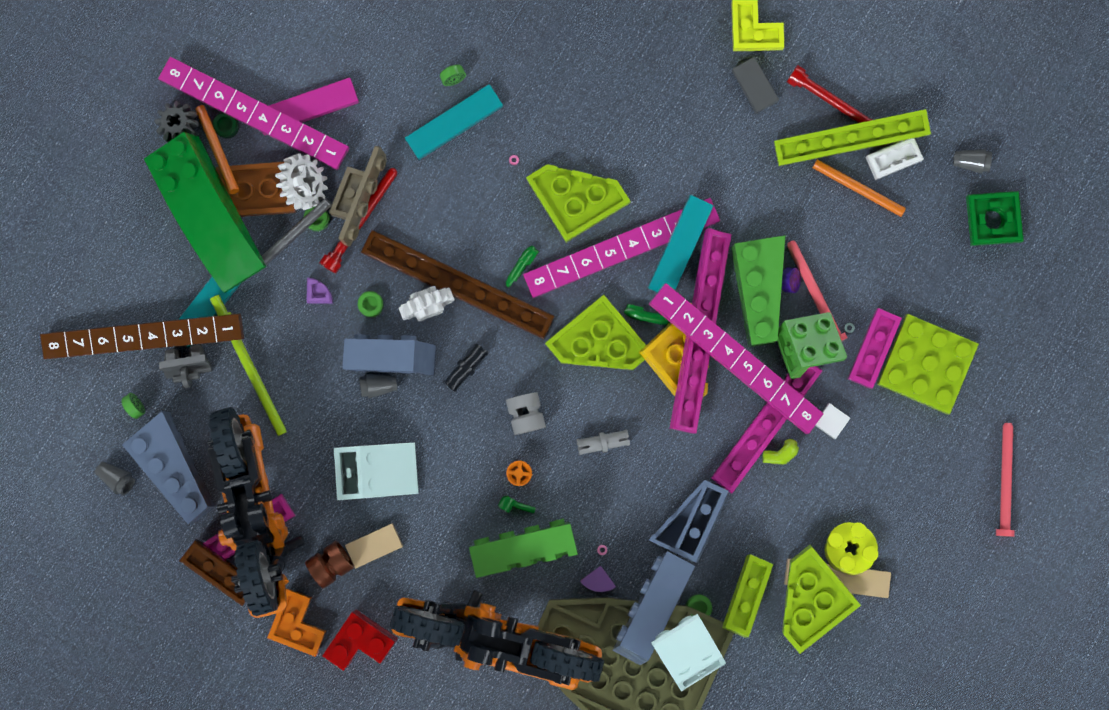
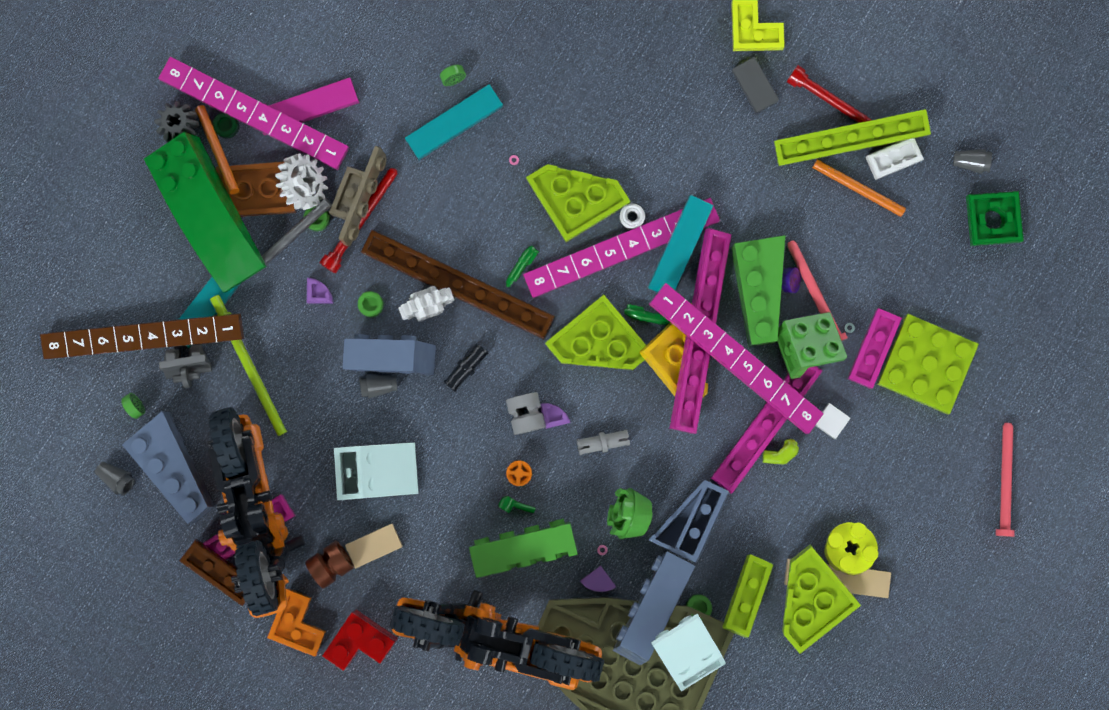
(553, 415): none -> medium lavender tile
(630, 514): none -> bright green cone
(632, 208): none -> white plate

